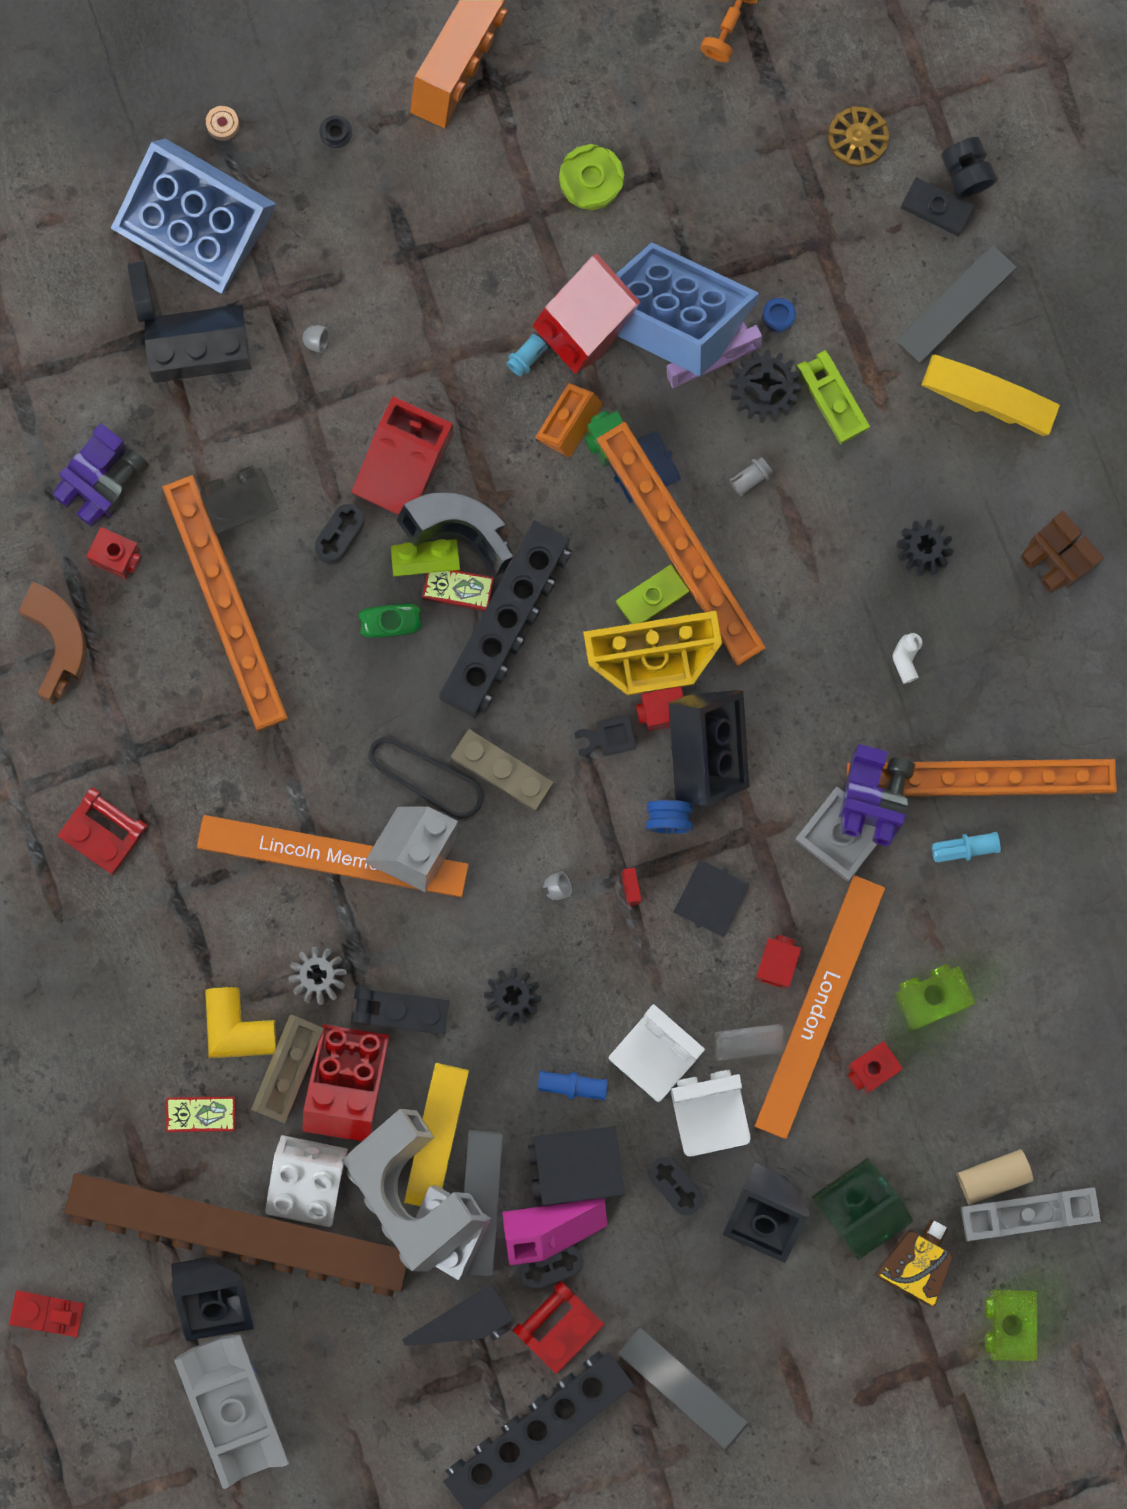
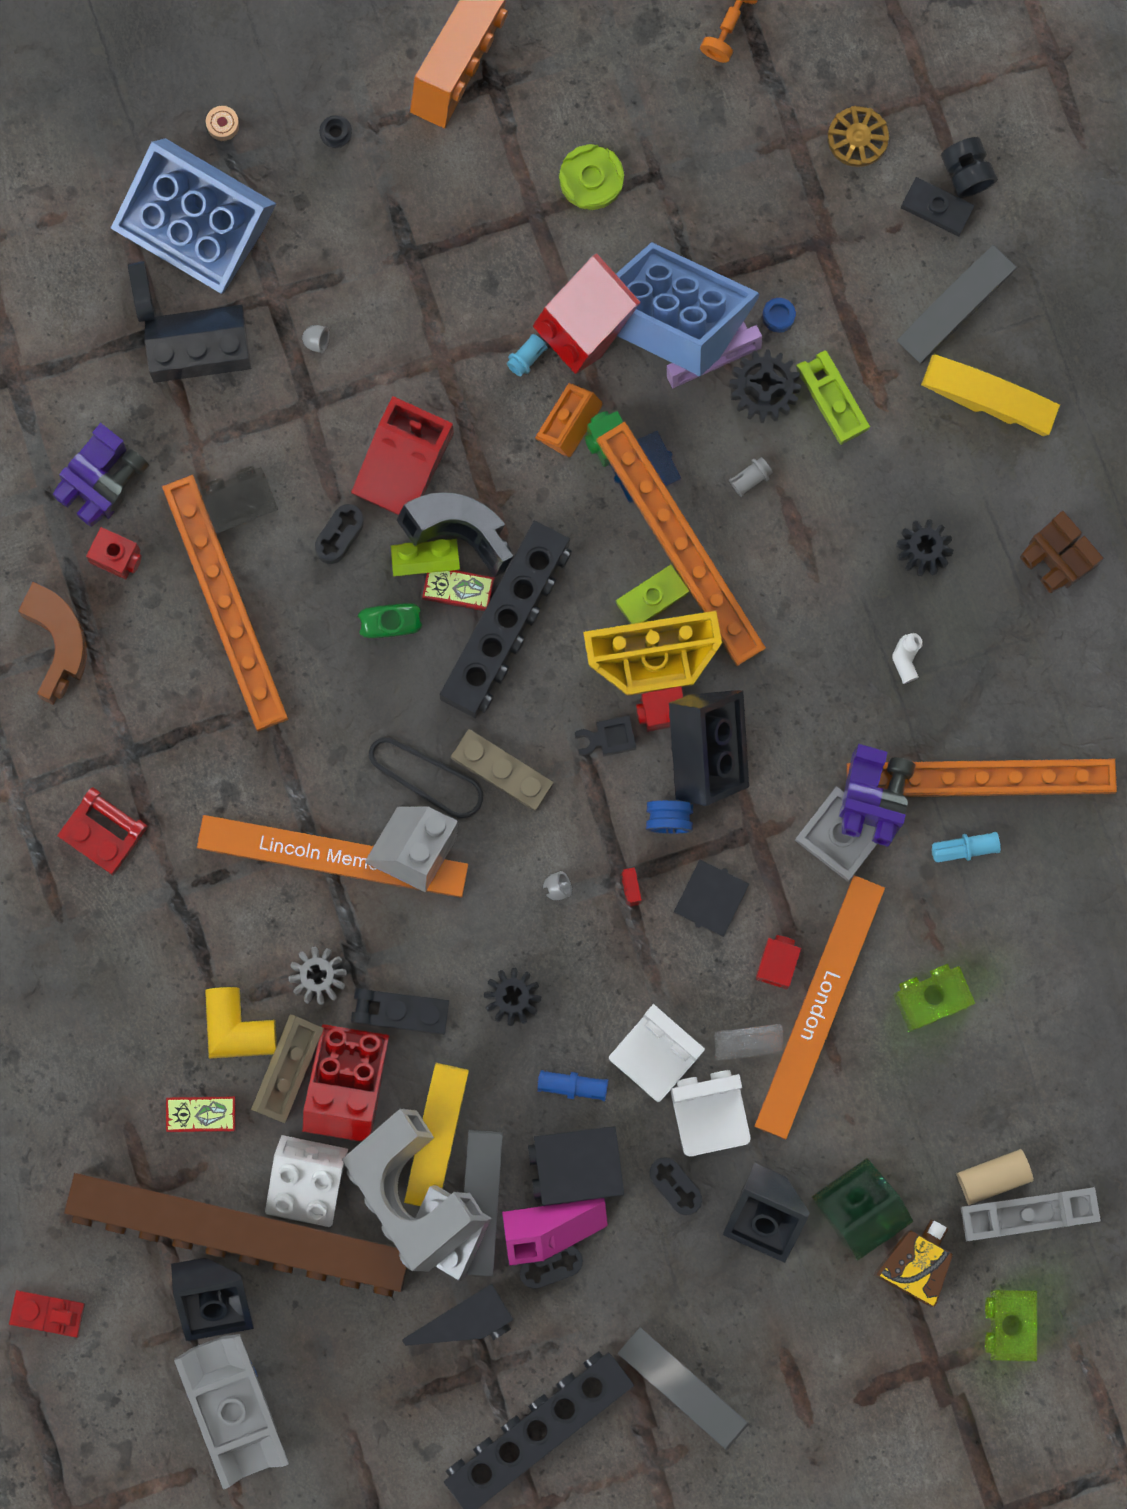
(566, 1336): red plate -> none
(873, 1068): red brick -> none

